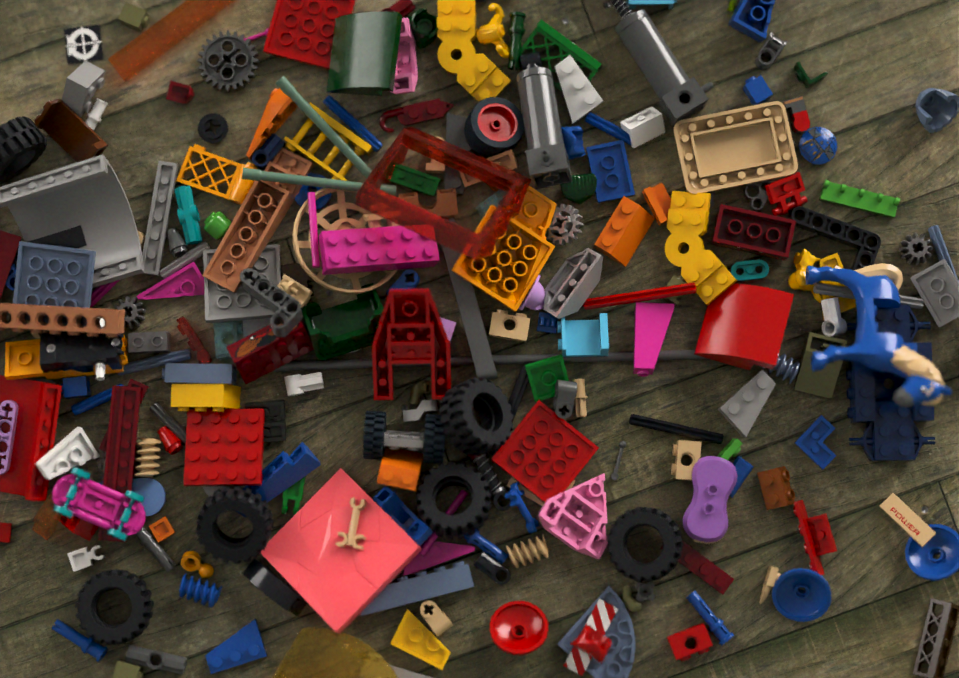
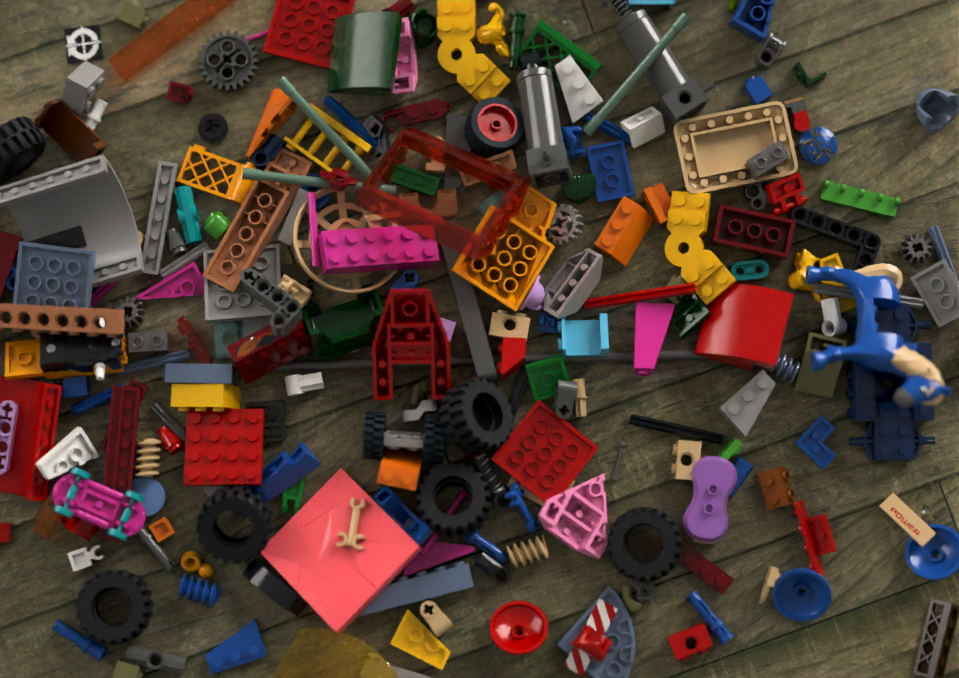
(286, 232): none -> white sticker
(338, 178): none -> dark red plate
(372, 125): none -> black piece
(513, 356): none -> red slope
(679, 24): none -> sand green piece
(689, 315): none -> dark green wing
(767, 160): none -> flat silver brick

